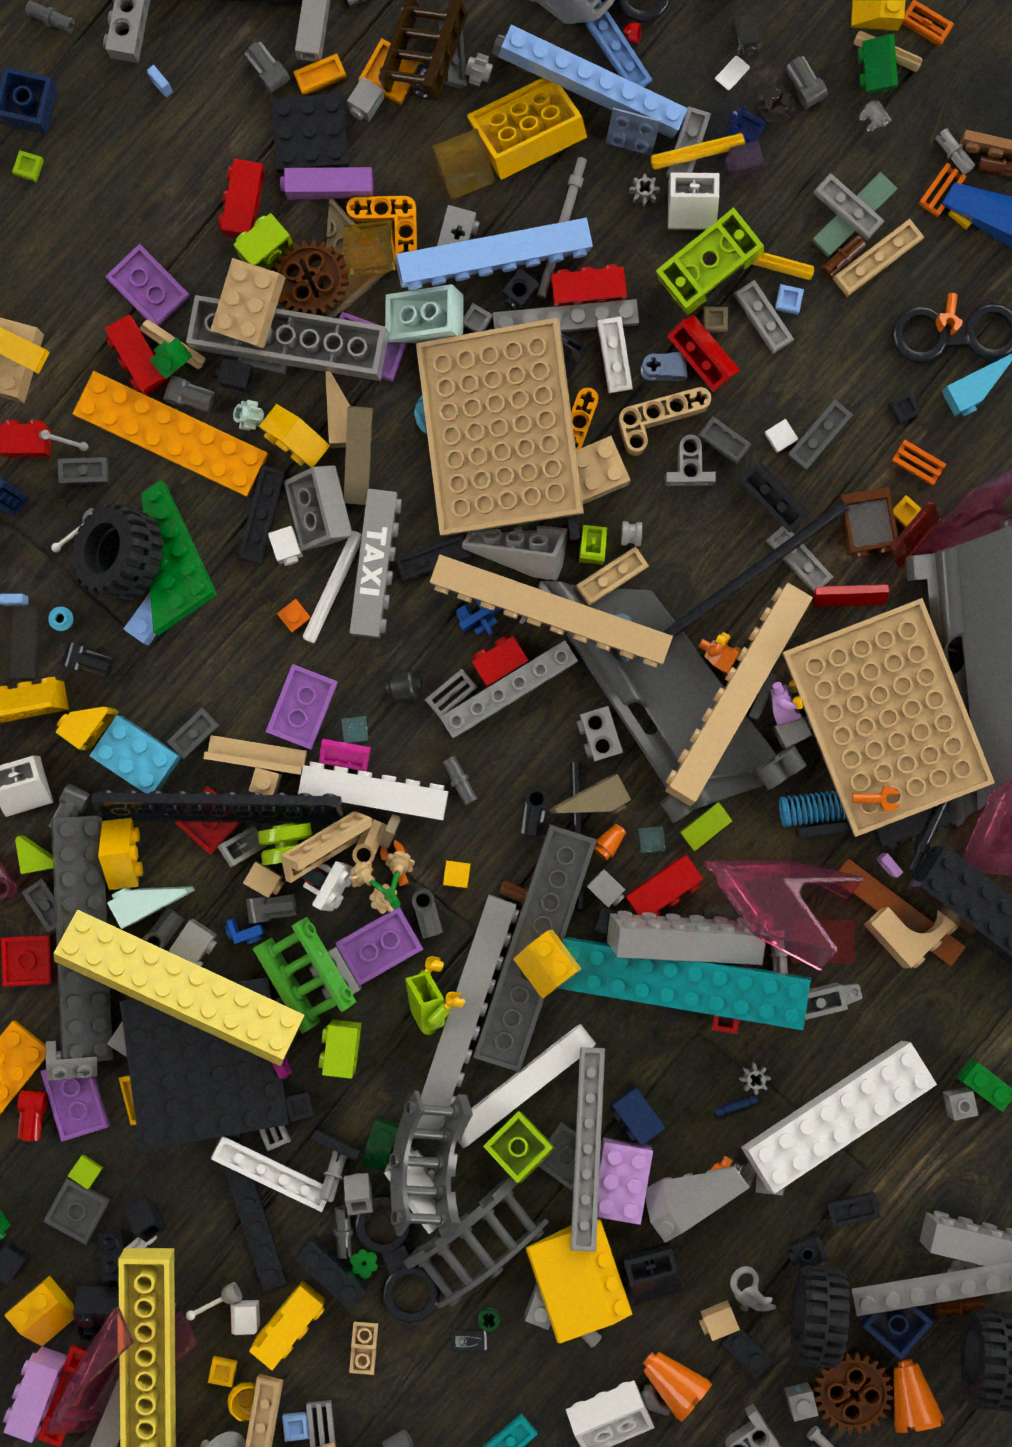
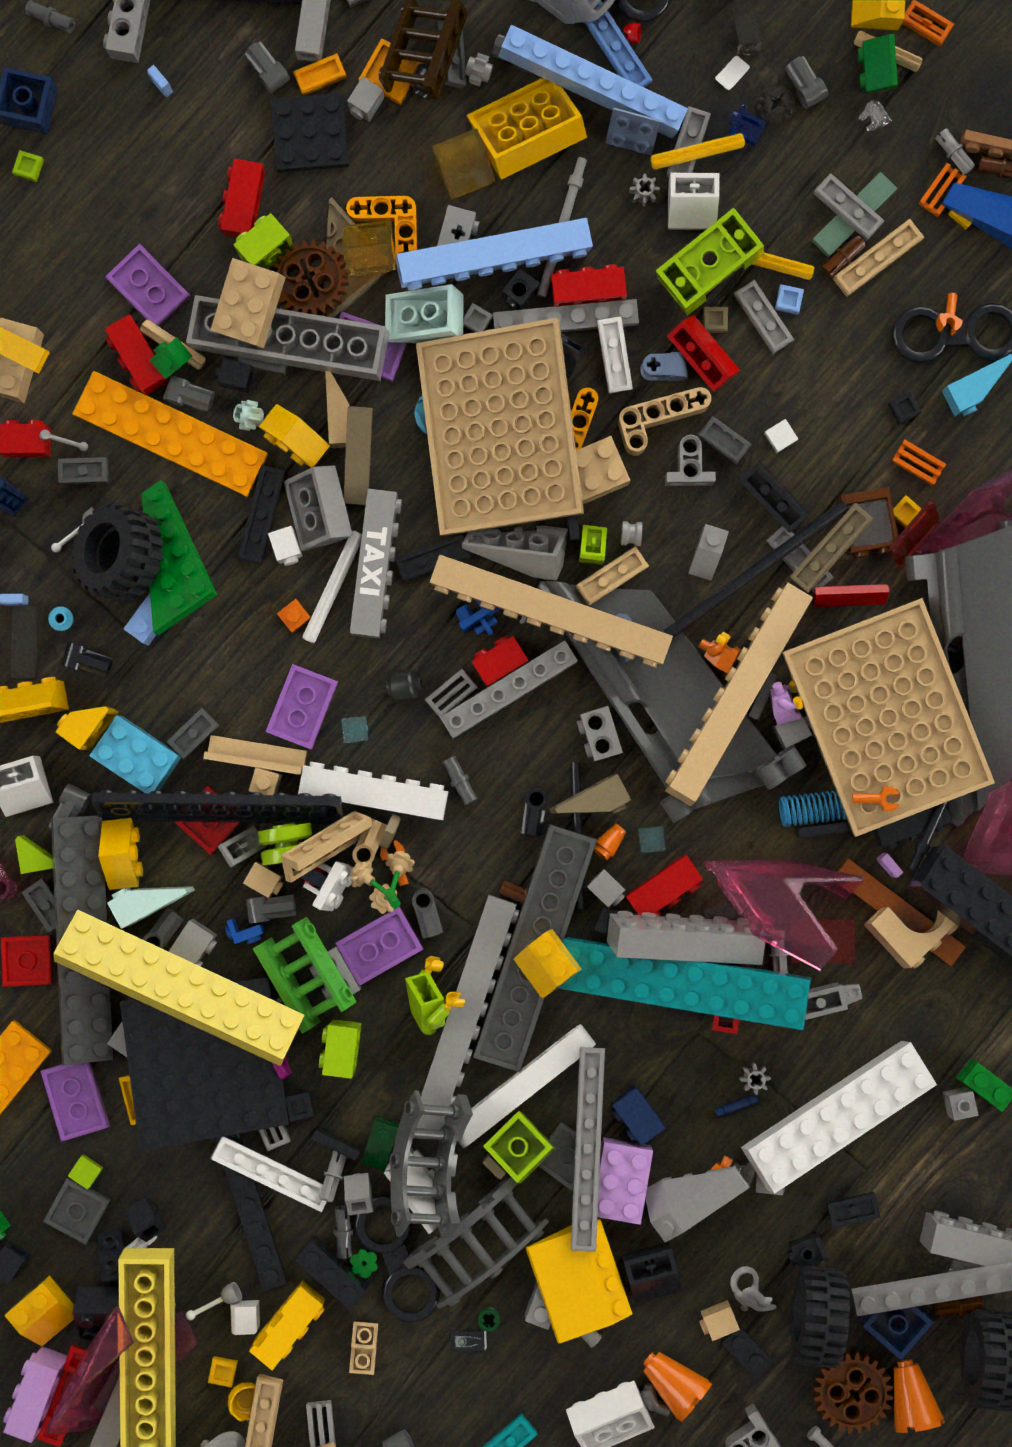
(31, 1108): red piece -> none
(68, 1068): light grey bracket -> none
(295, 1426): light blue tile -> none
(327, 183): medium lavender brick -> none
(344, 755): dark pink plate -> none
(456, 874): yellow tile -> none
(493, 1166): none -> dark tan tile
(706, 826): lime slope -> none
(708, 552): none -> light grey slope
(745, 159): clear purple brick -> none
(801, 1401): light grey brick -> none
(820, 435): dark grey plate -> none
(832, 548): none -> dark tan tile

